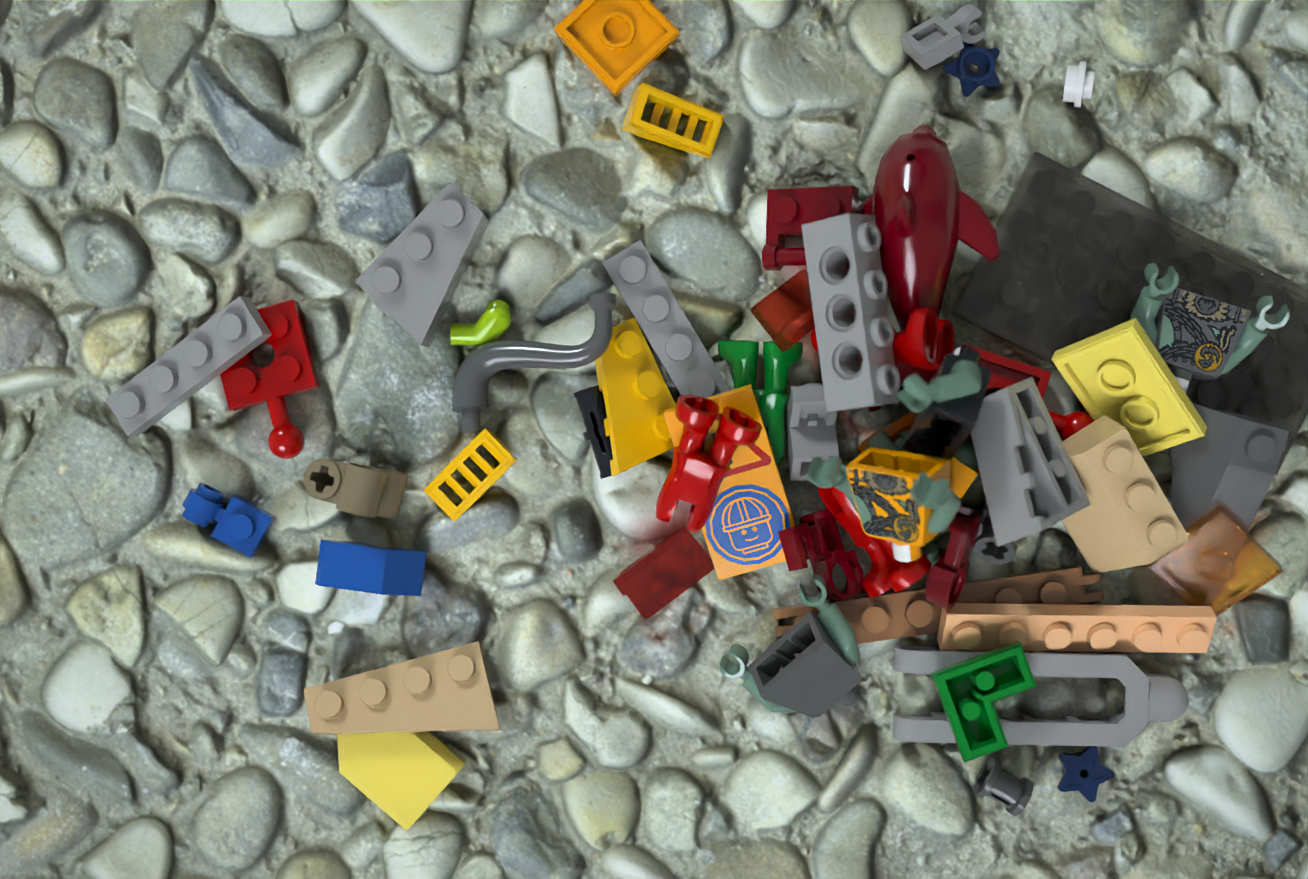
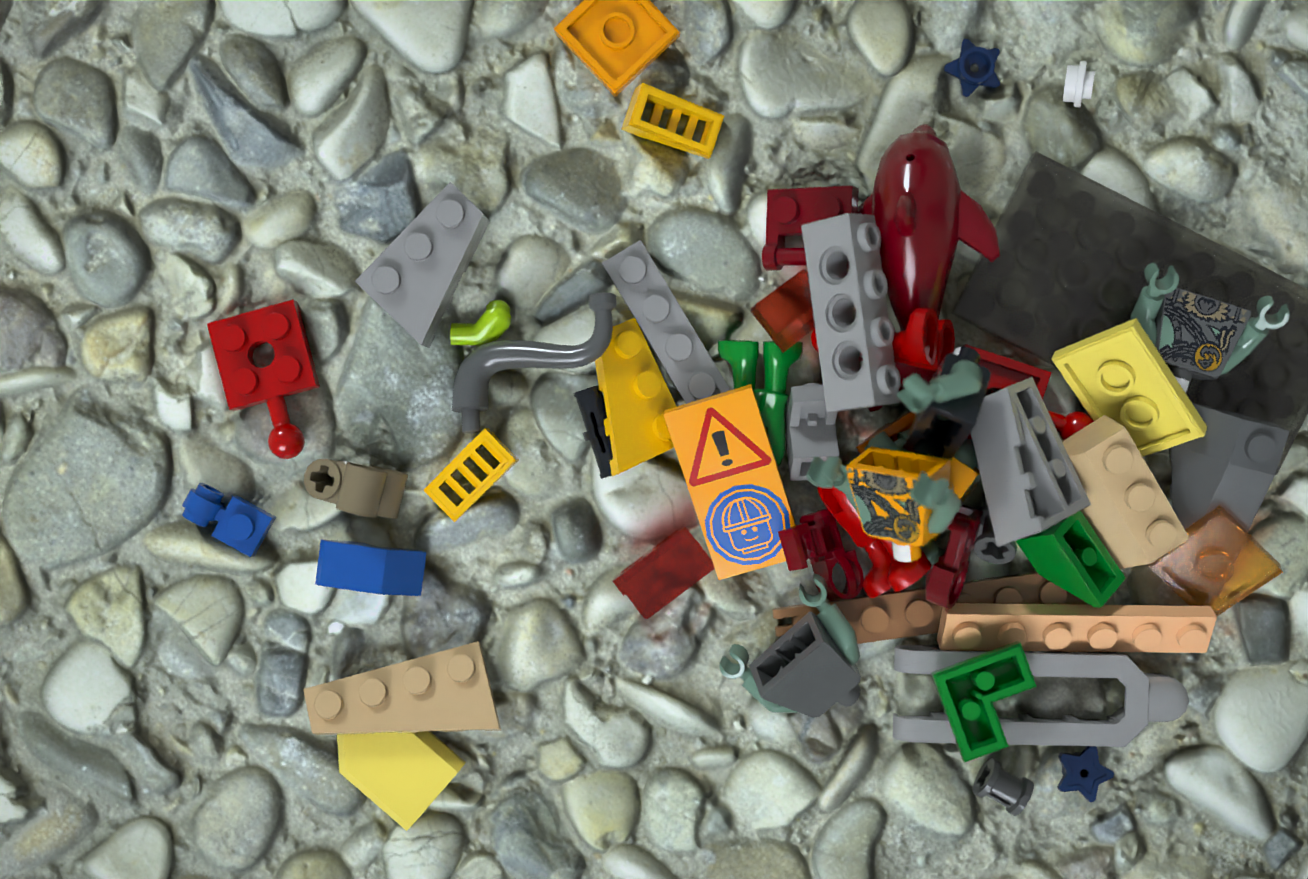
(188, 366): light grey plate -> none
(698, 473): red piece -> none
(940, 38): light grey plate -> none
(1074, 559): none -> green slope

